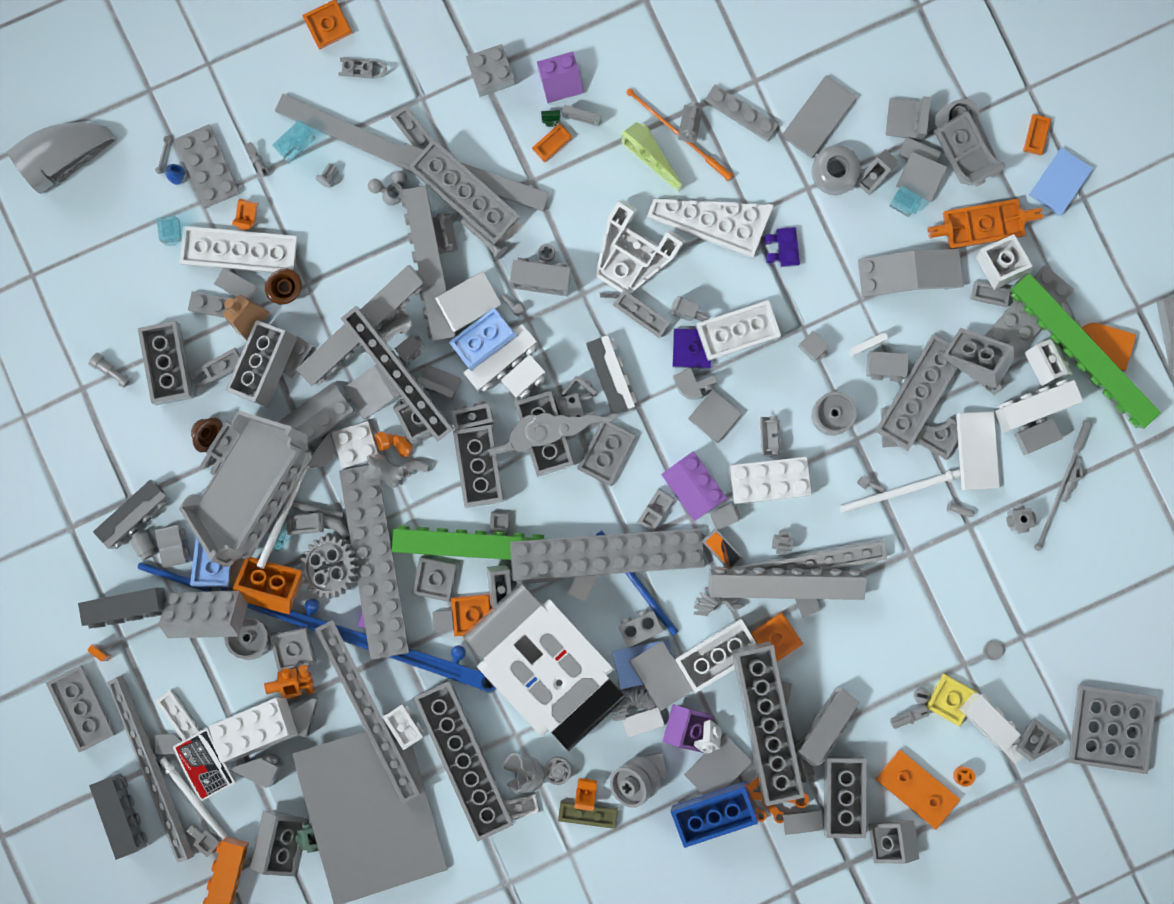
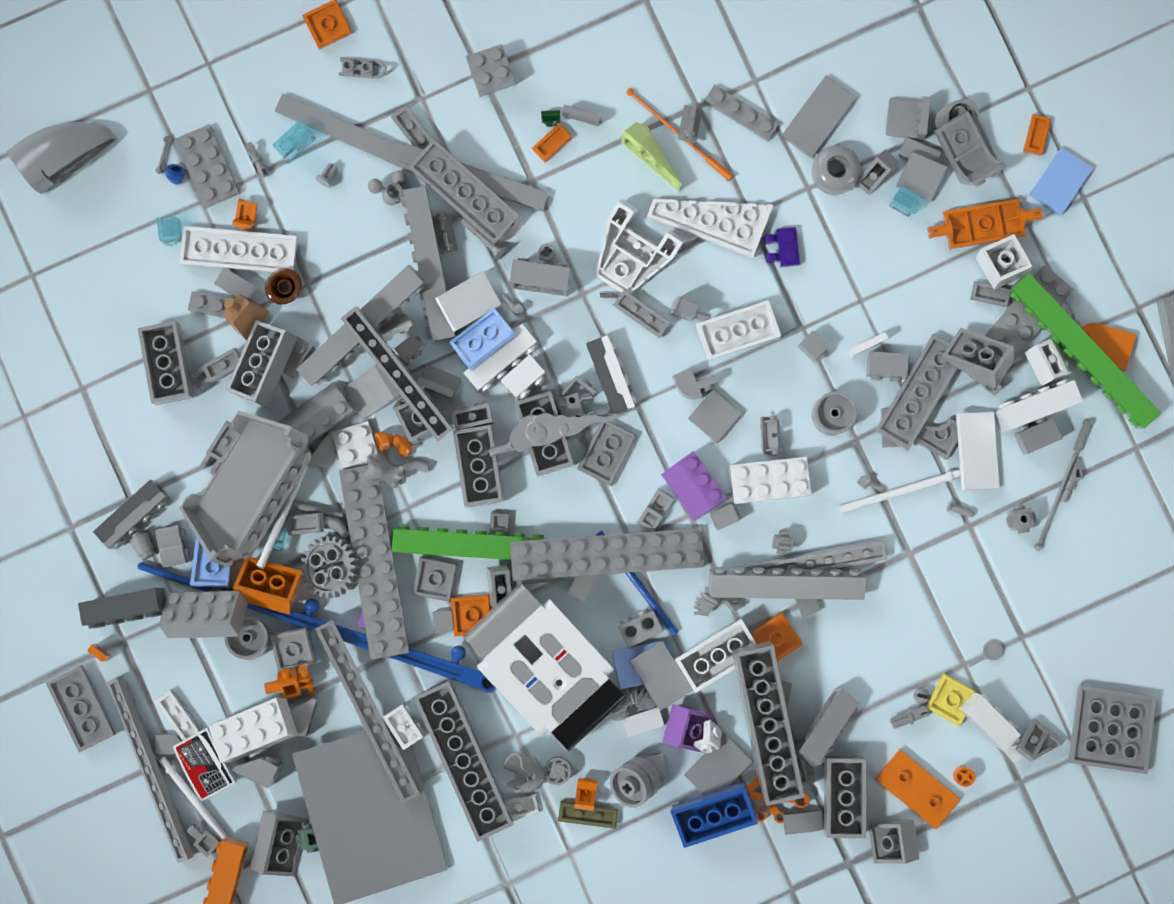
(98, 362): light grey piece -> none
(118, 816): dark grey brick -> none
(204, 433): reddish brown hat -> none
(560, 77): medium lavender slope -> none
(688, 350): dark purple plate -> none
(722, 549): slope -> none
(910, 272): light grey windscreen -> none

